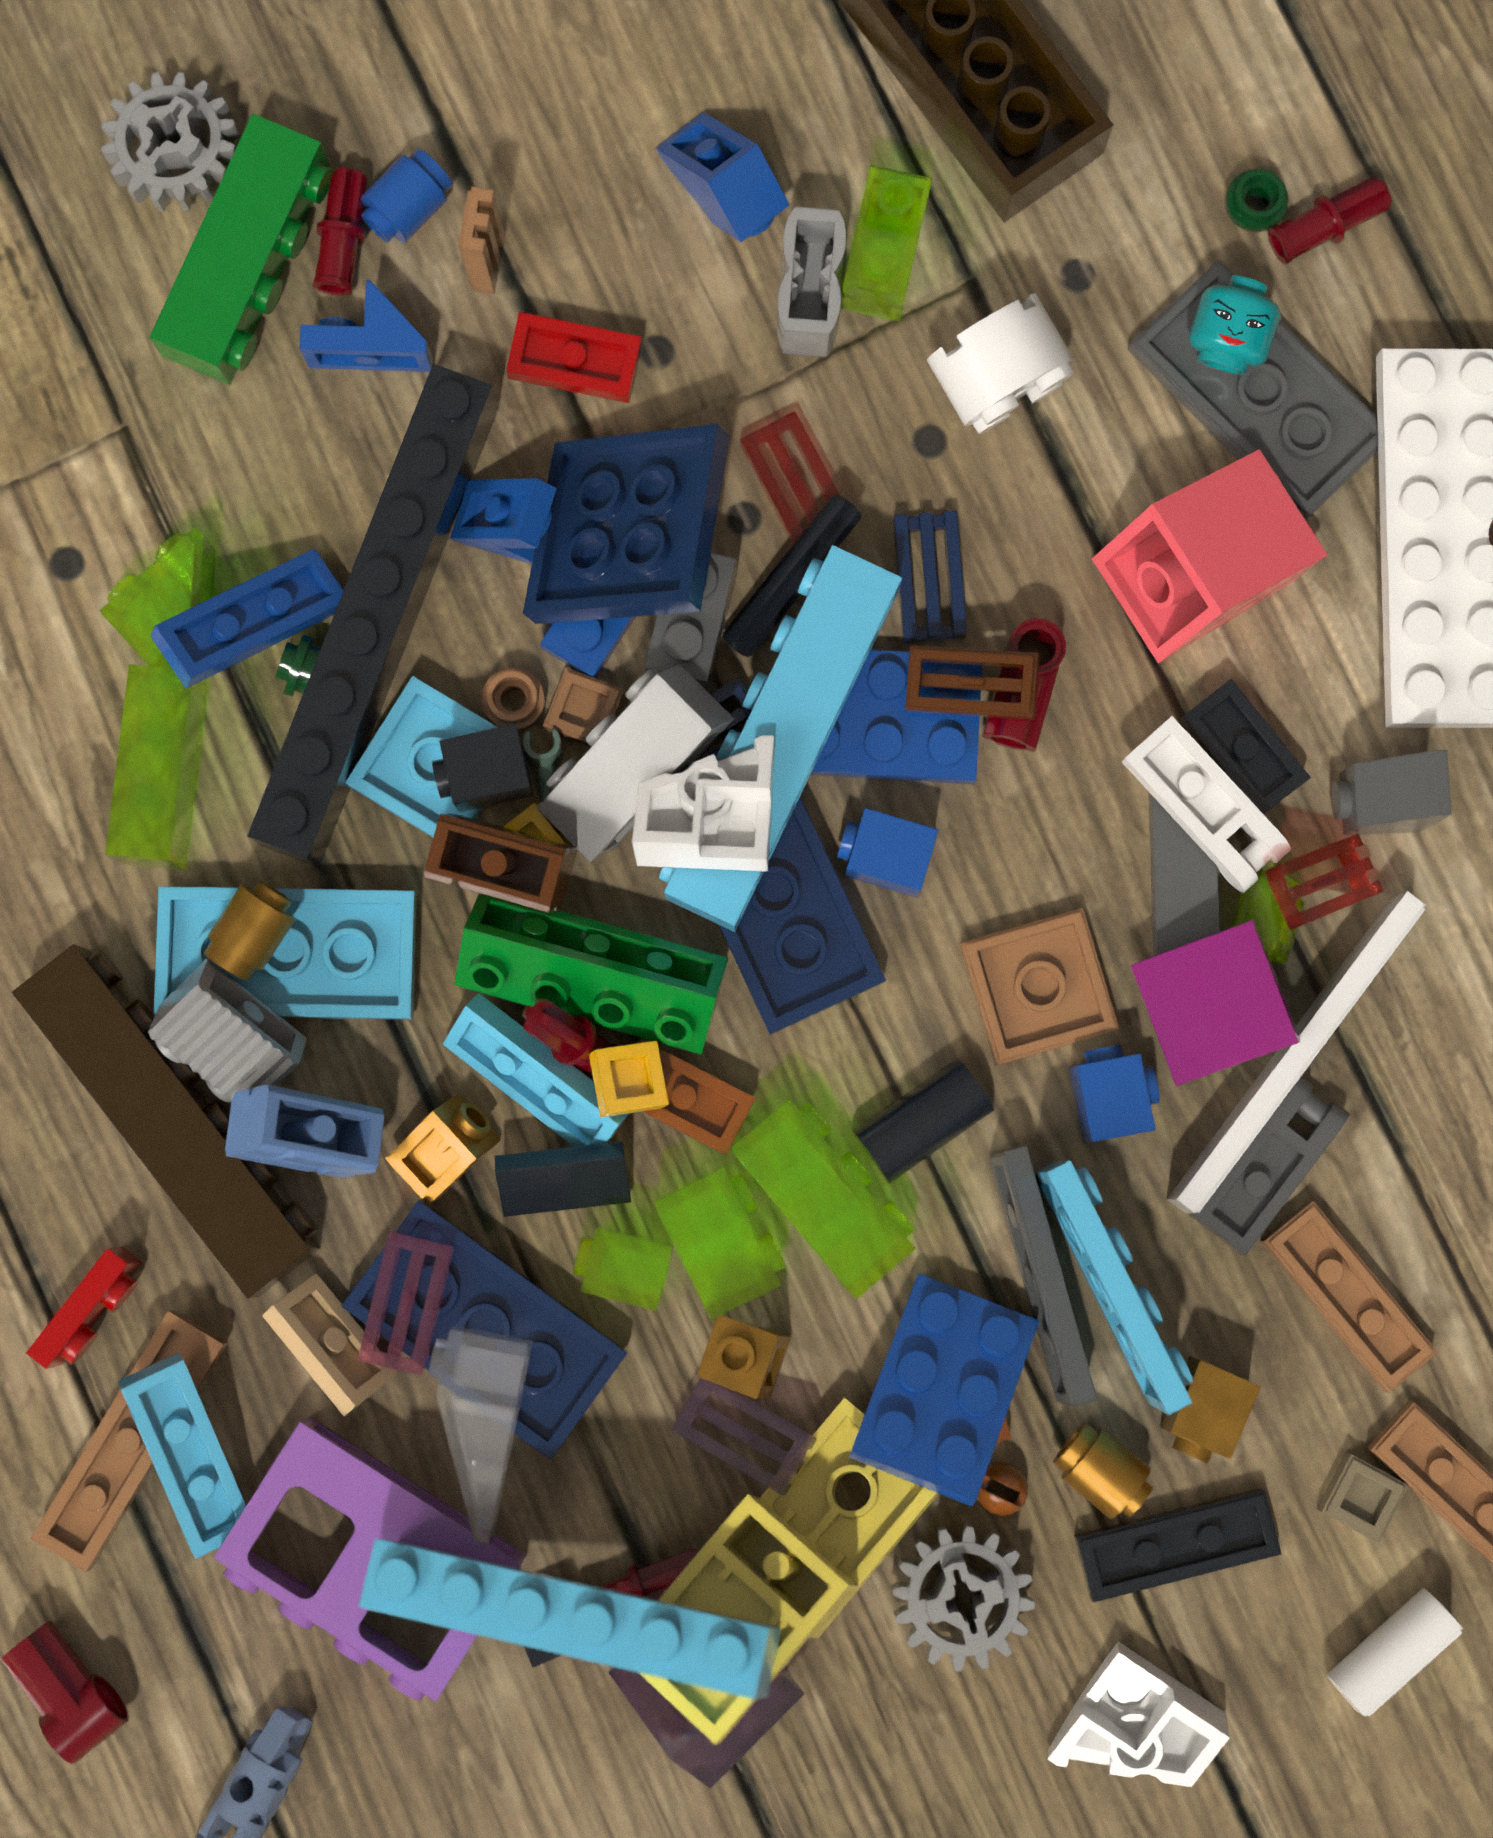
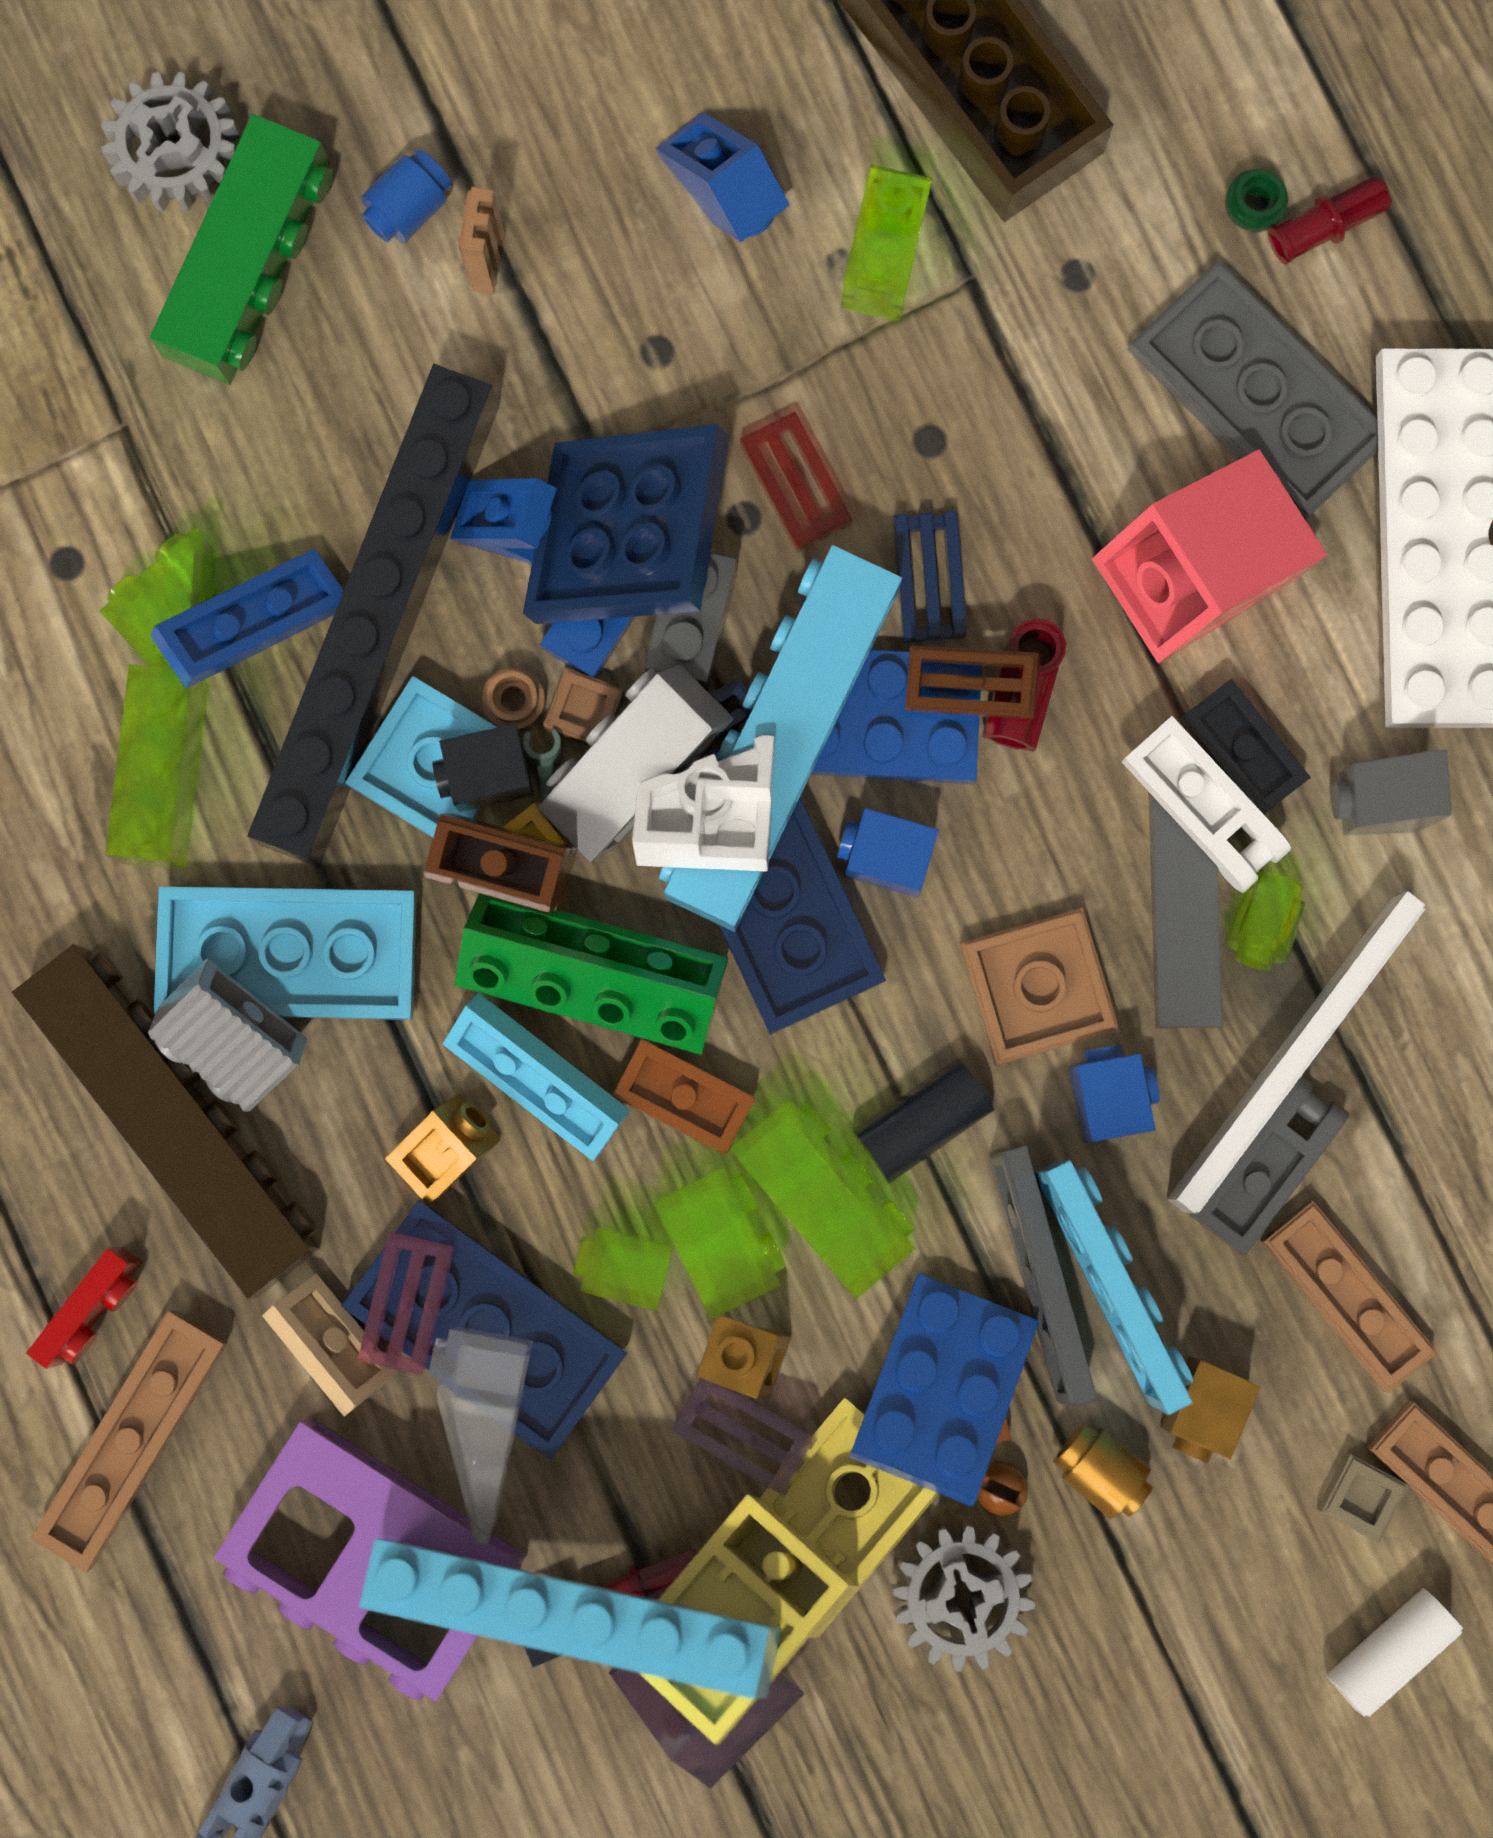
(73, 1704): dark red piece -> none
(184, 1452): medium azure plate -> none
(250, 929): pearl gold brick -> none
(297, 665): dark green plate -> none
(304, 1131): medium blue brick -> none
(340, 232): dark red axle -> none
(381, 345): blue slope -> none
(562, 1179): black tile -> none
(567, 1036): dark red axle -> none
(574, 357): red plate -> none
(628, 1079): yellow plate -> none
(782, 585): black axle -> none
(810, 284): light grey brick -> none
(1002, 360): white brick -> none
(1141, 1723): white slope -> none
(1177, 1544): black tile -> none
(1215, 1003): magenta tile -> none
(1235, 325): teal head -> none
(1352, 869): clear red tile -> none

